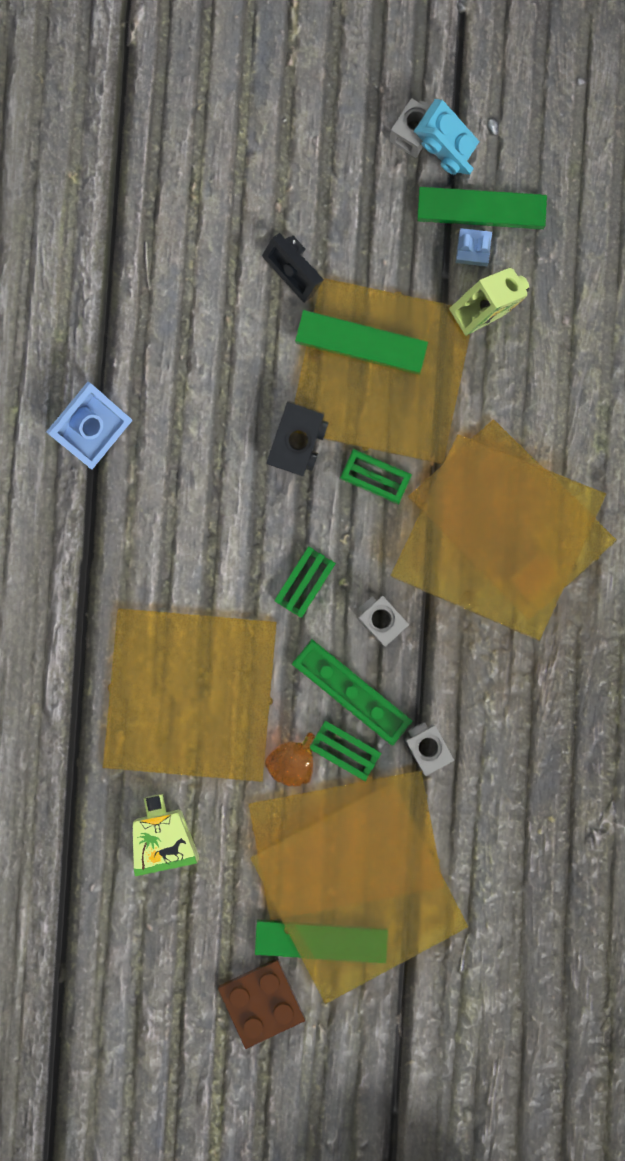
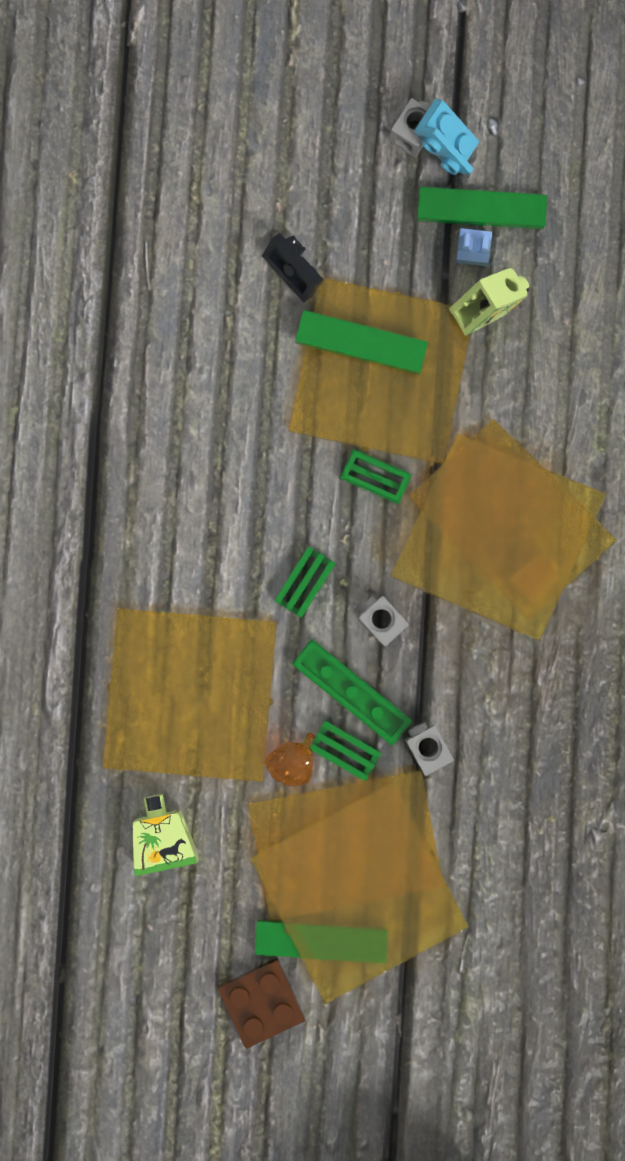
(89, 425): light blue slope -> none
(283, 453): black brick -> none

